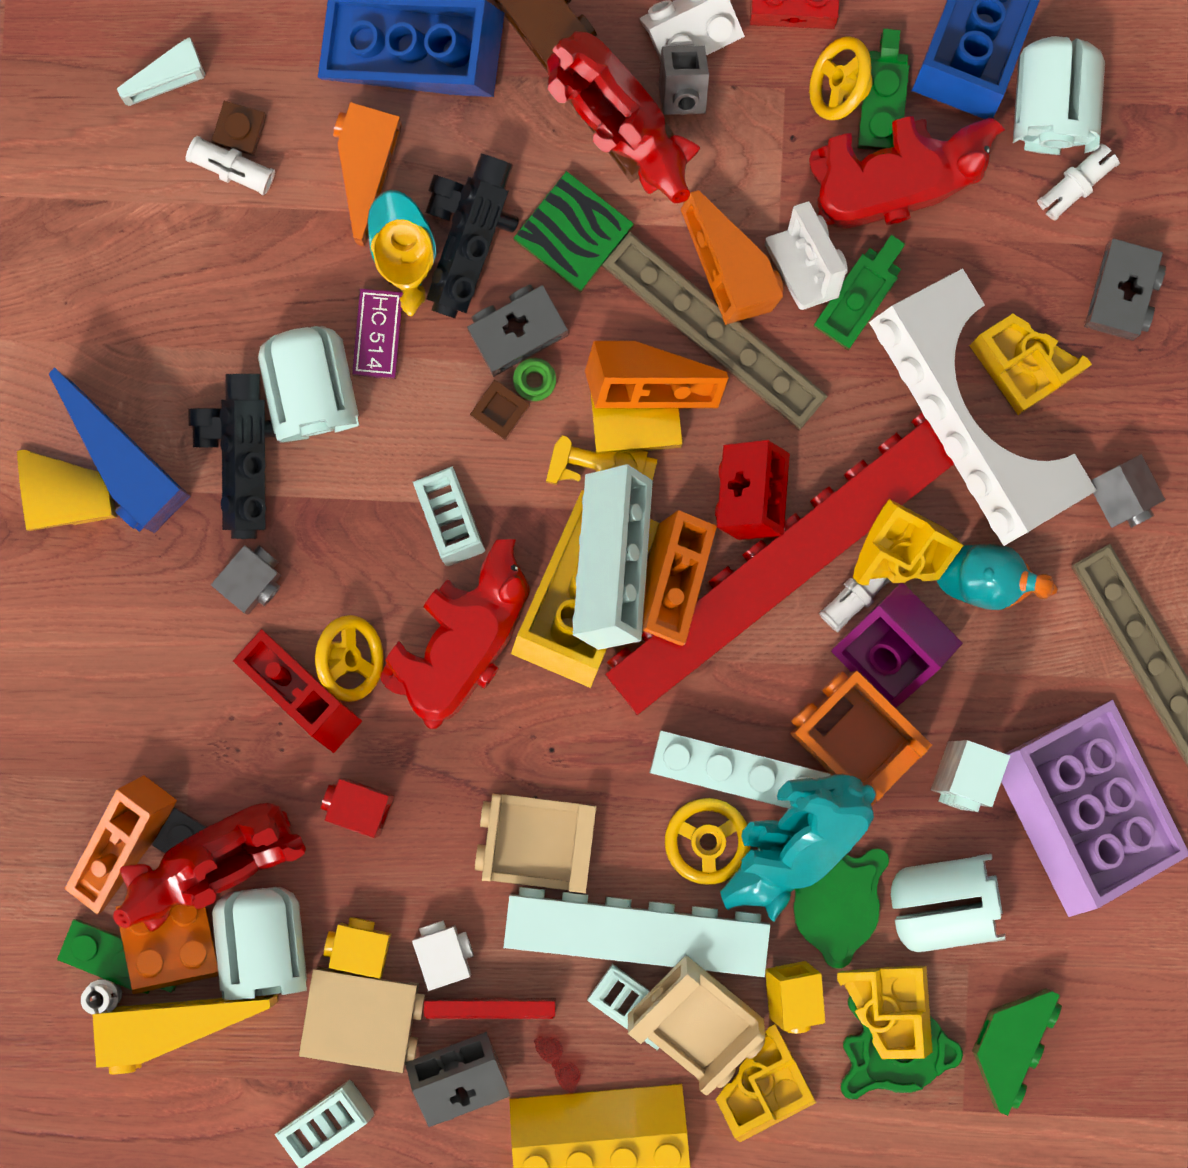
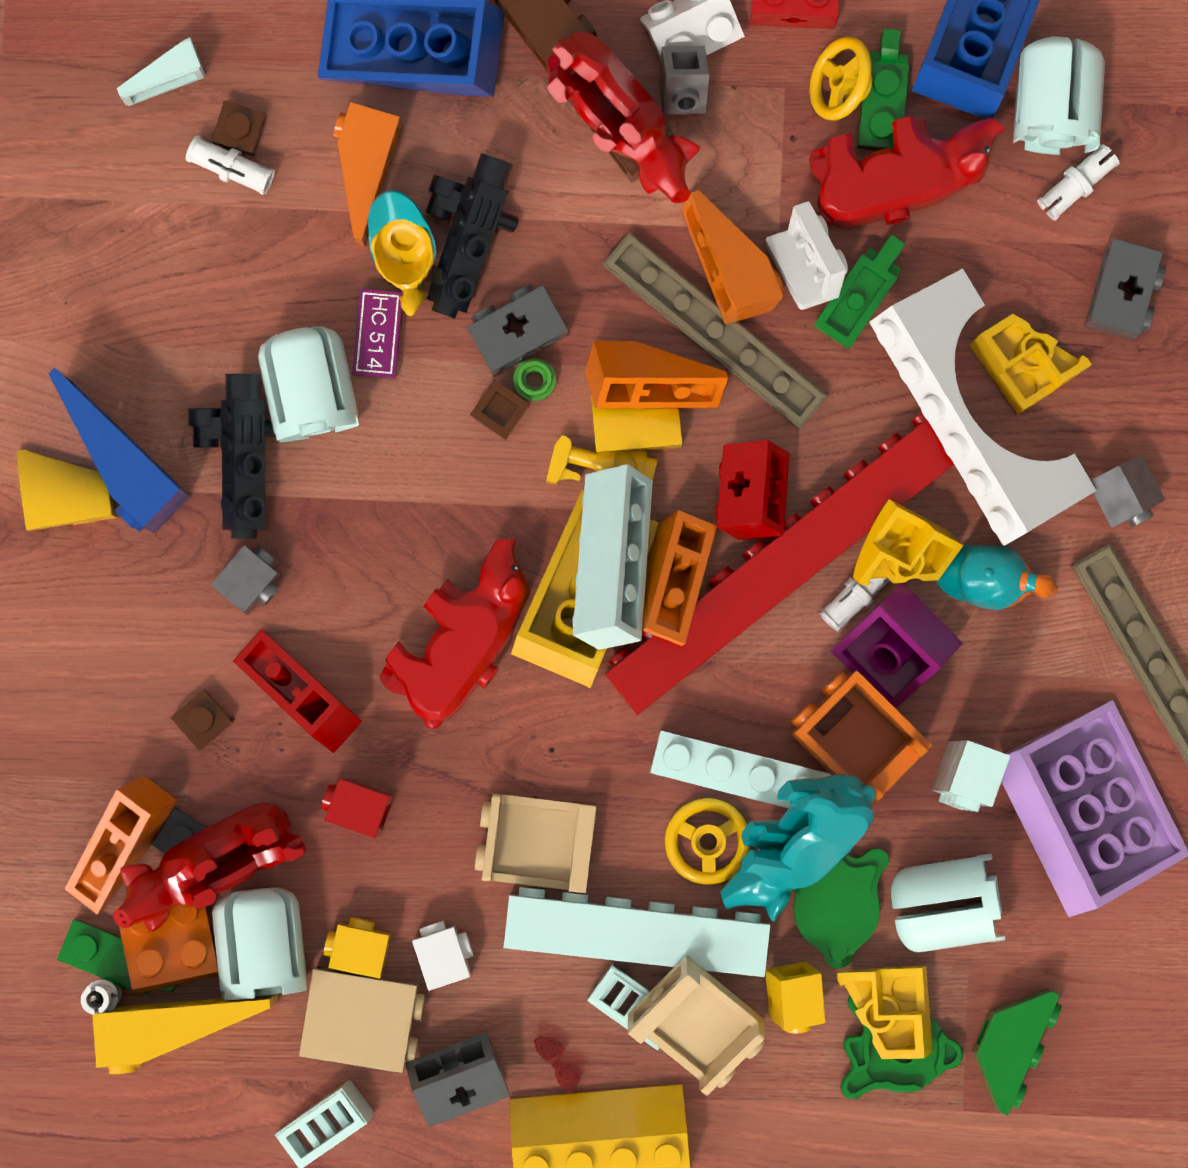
(201, 719): none -> reddish brown plate
(343, 656): yellow piece -> none
(463, 549): light aqua slope -> none
(490, 1008): red tile -> none
(573, 231): green tile -> none
(764, 1089): yellow slope -> none

